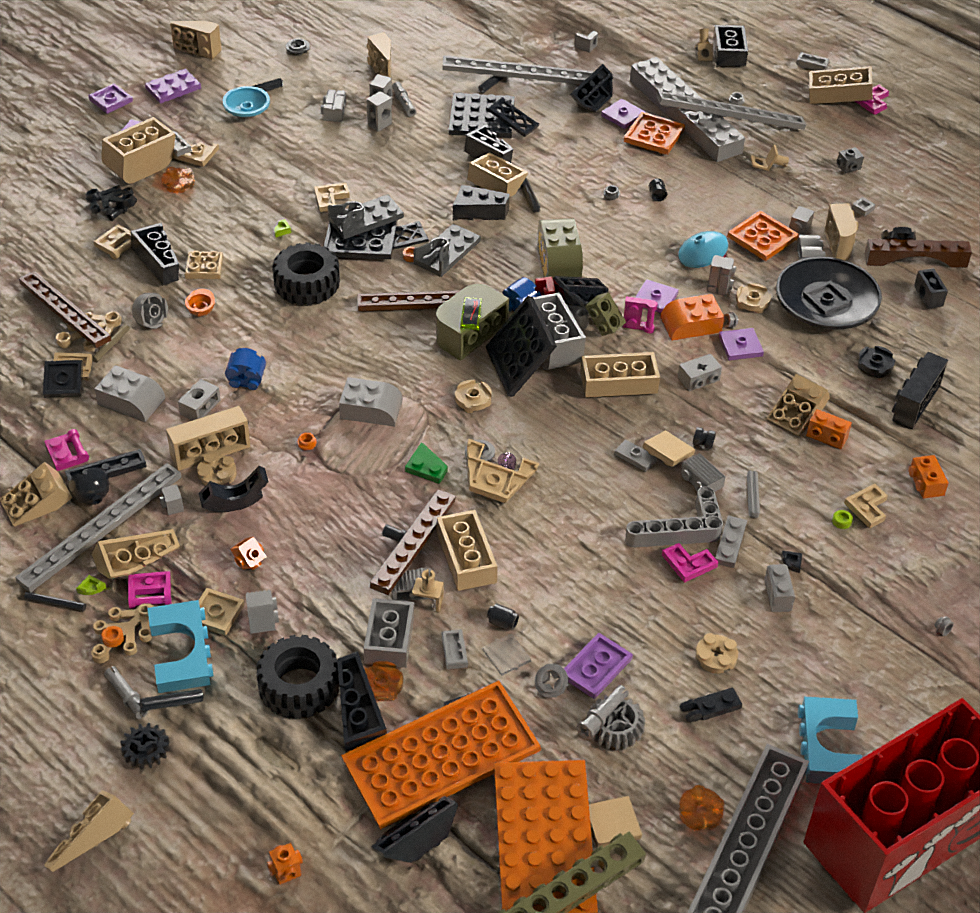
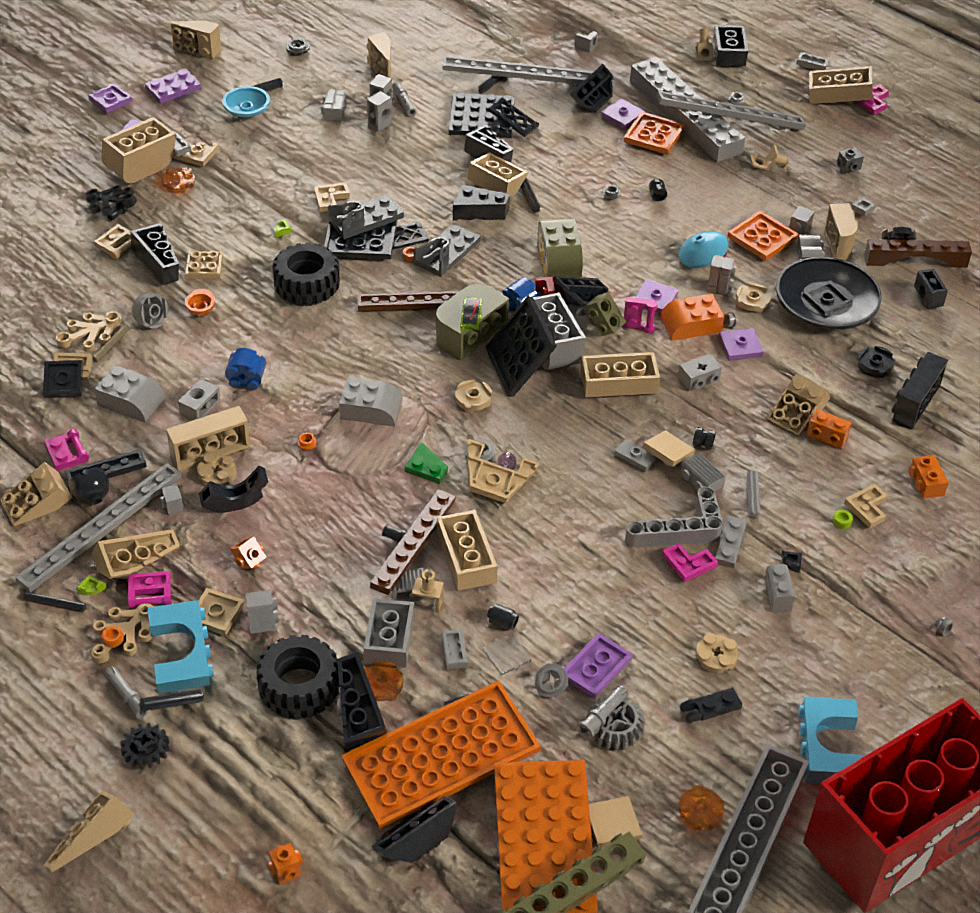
(65, 309): plate -> none

